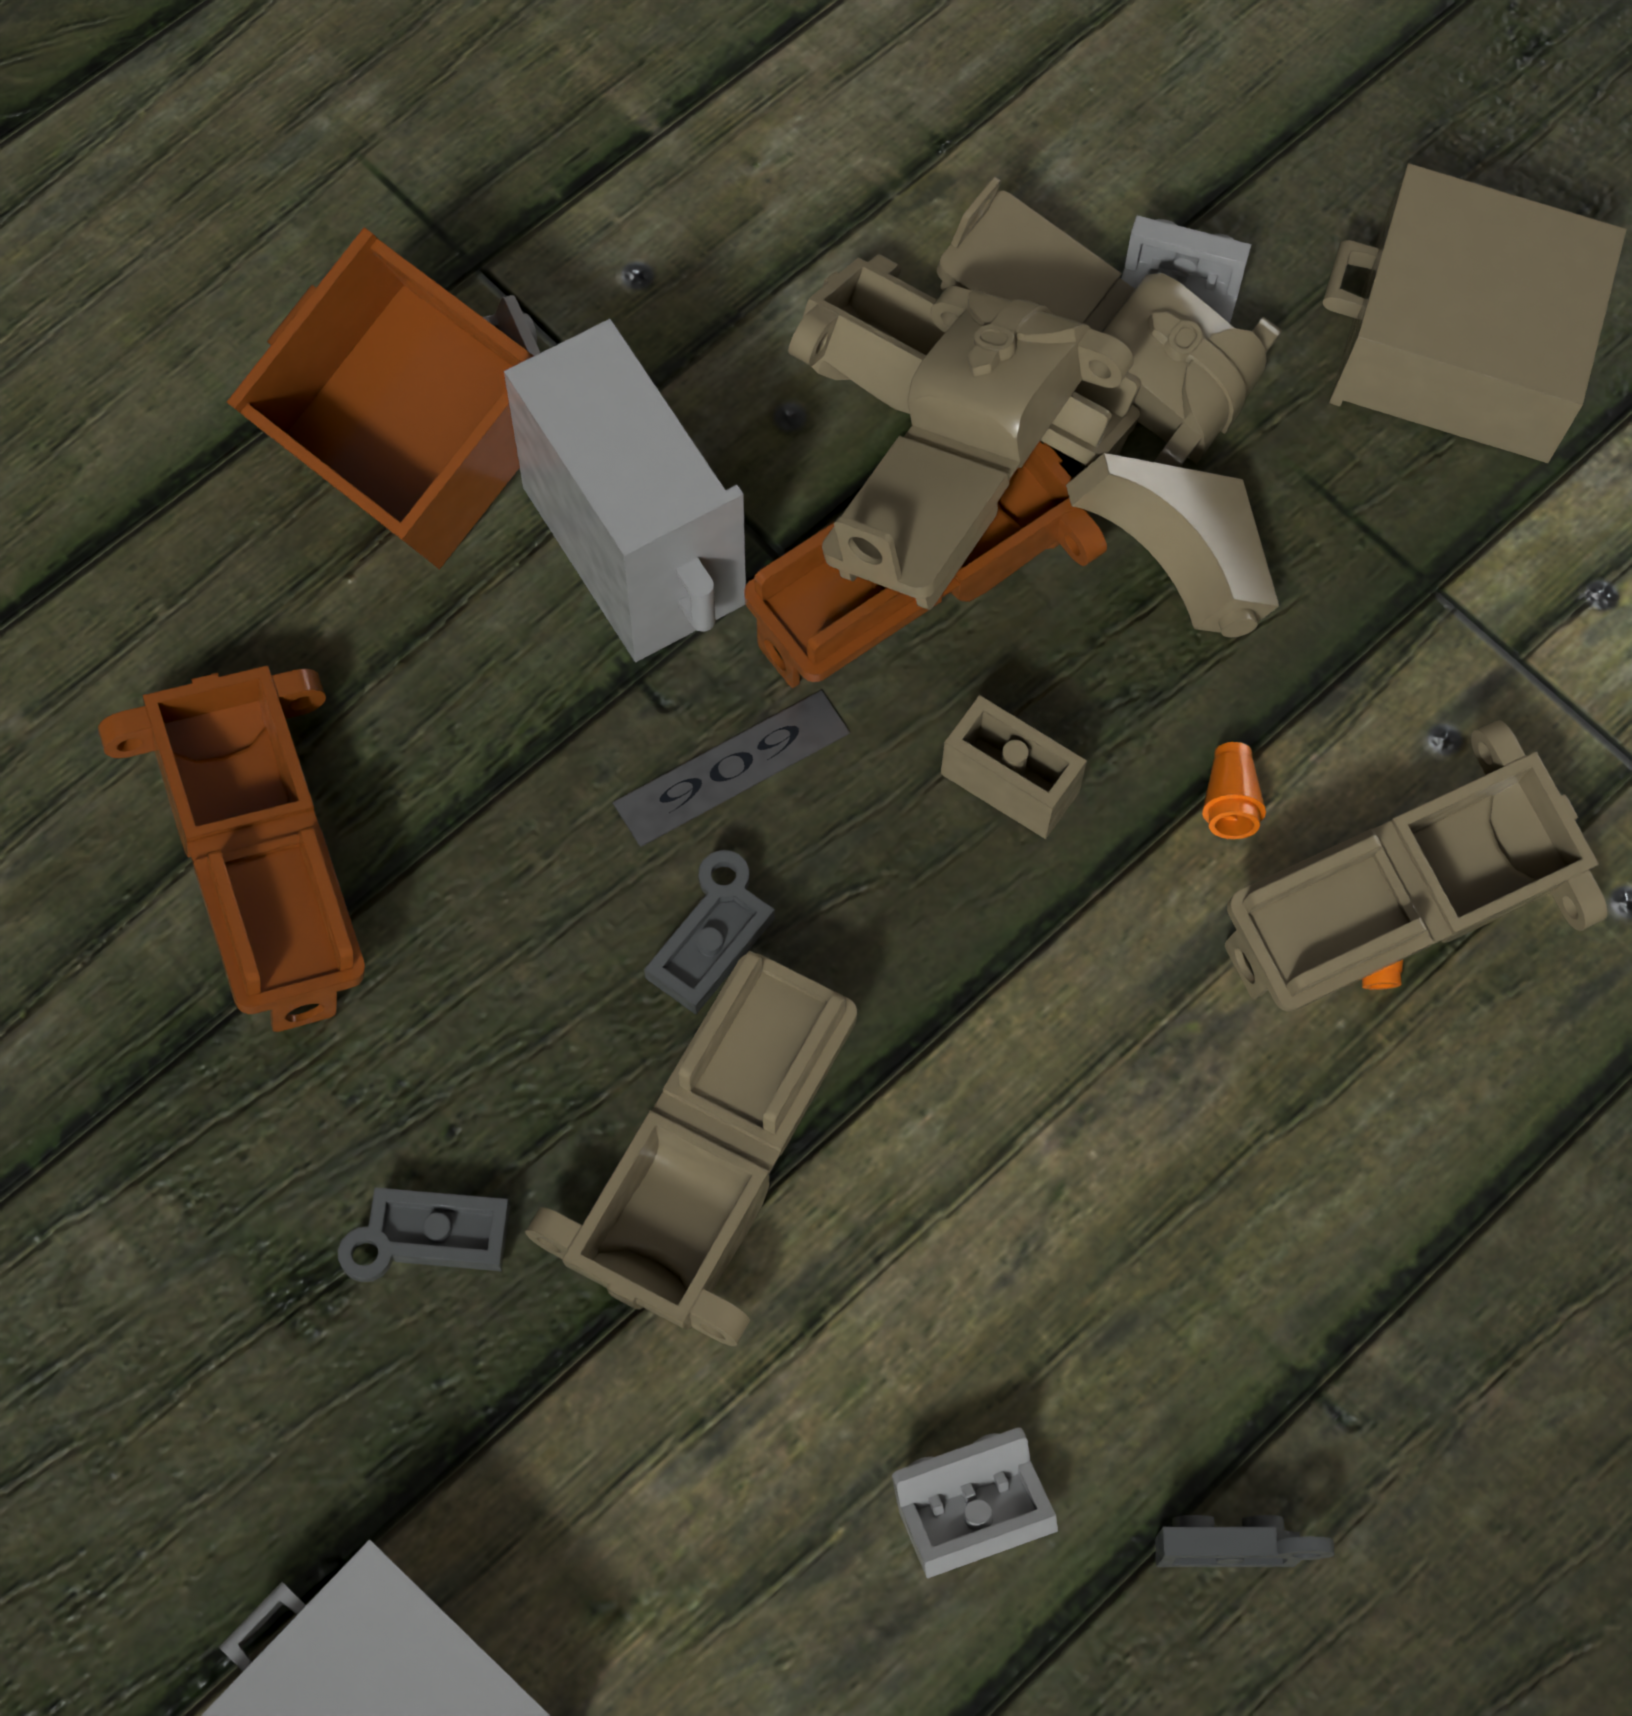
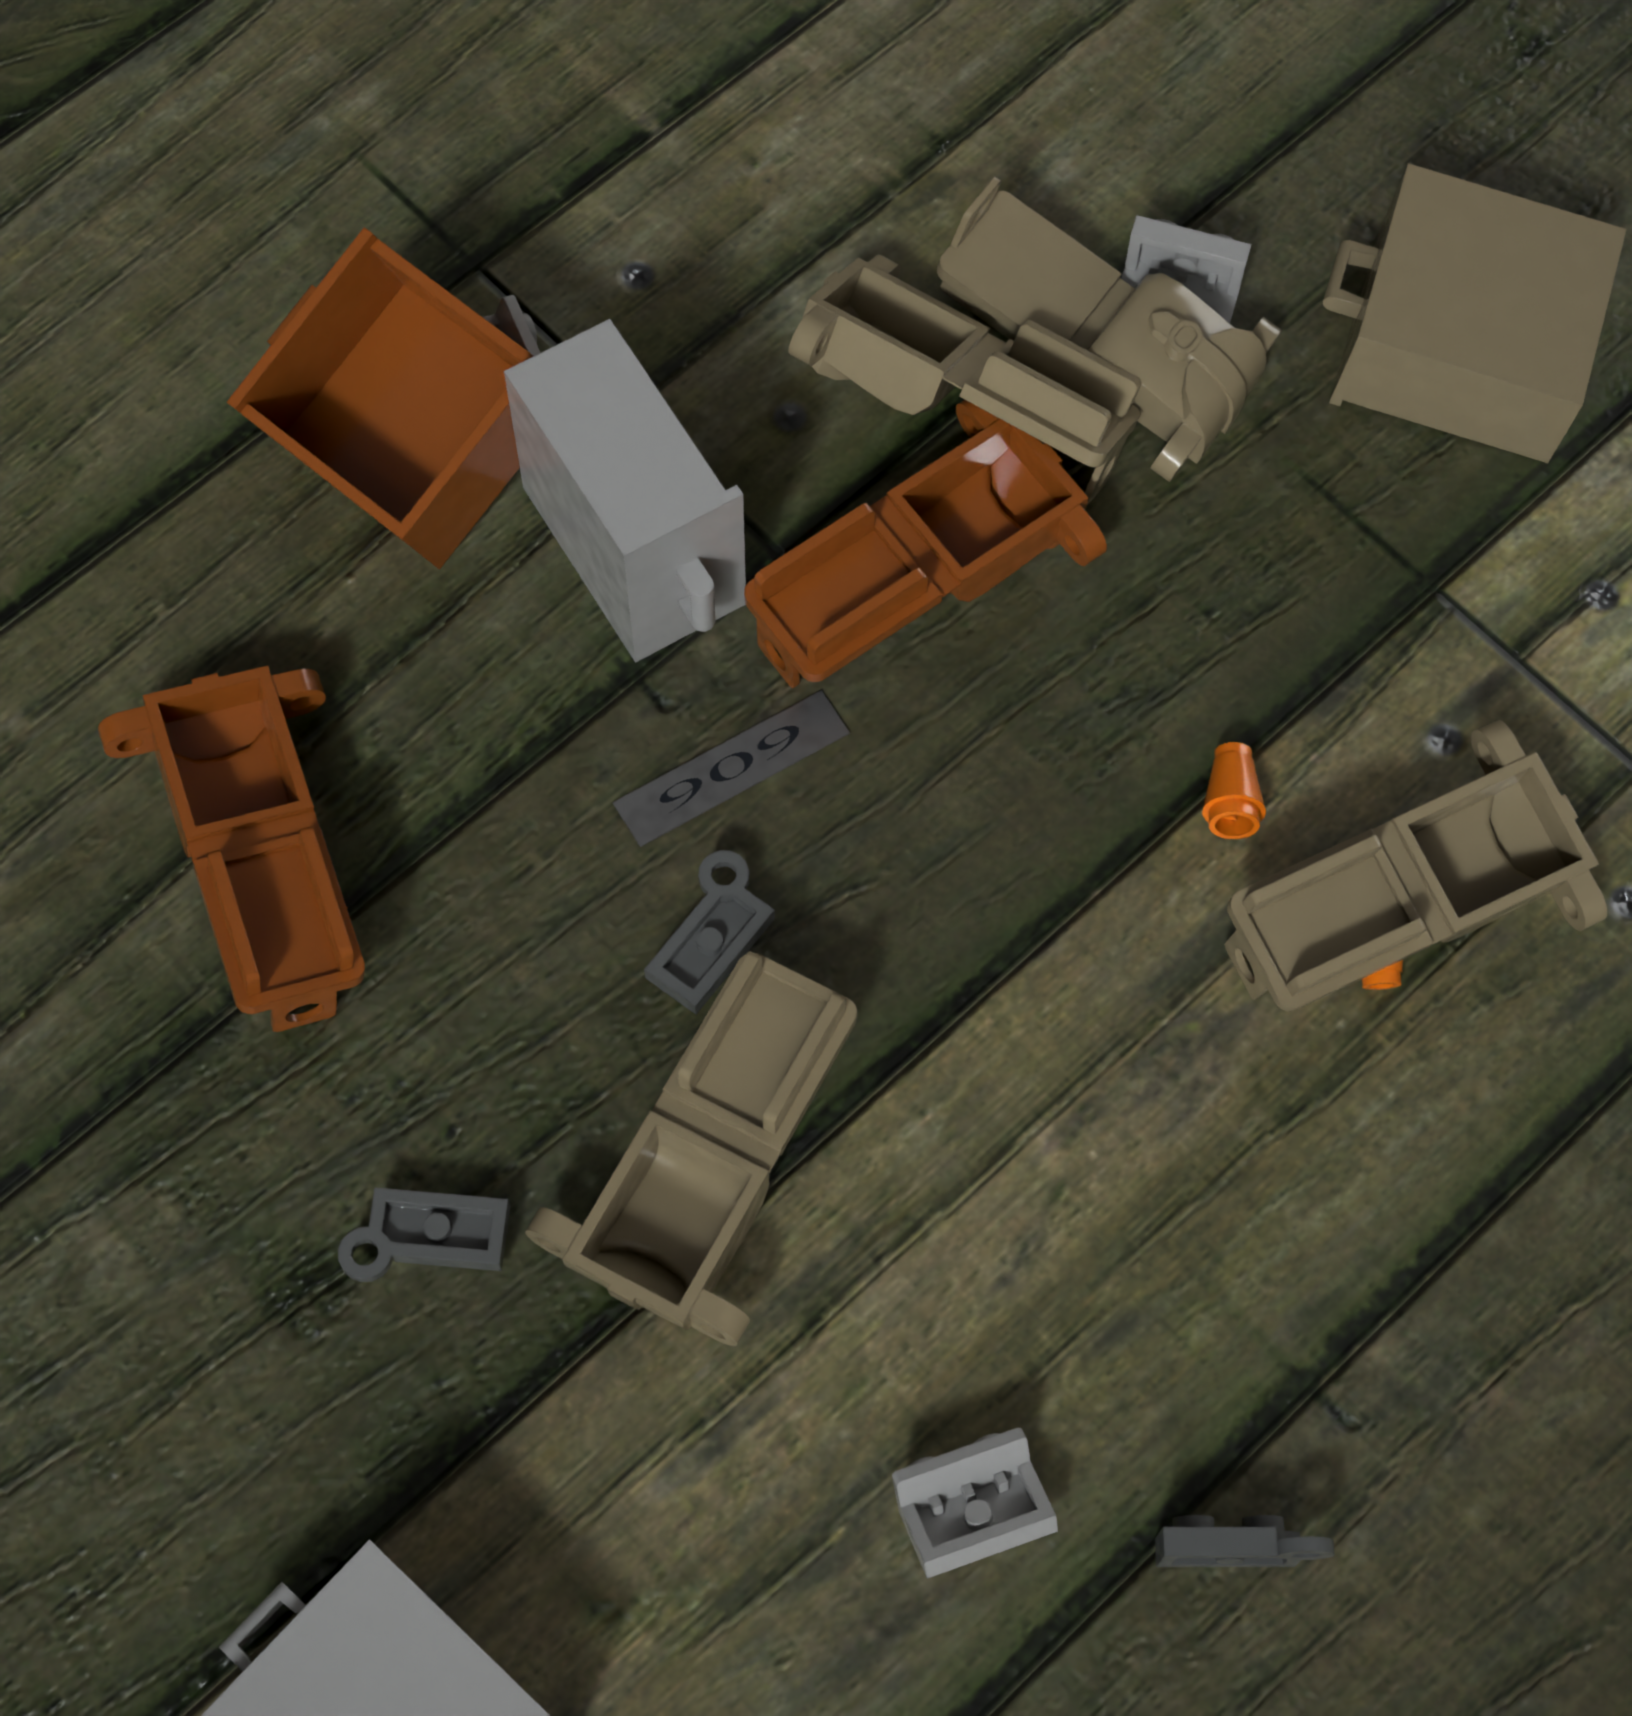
(974, 419): dark tan piece -> none
(1012, 766): dark tan brick -> none
(1194, 528): dark tan arch -> none

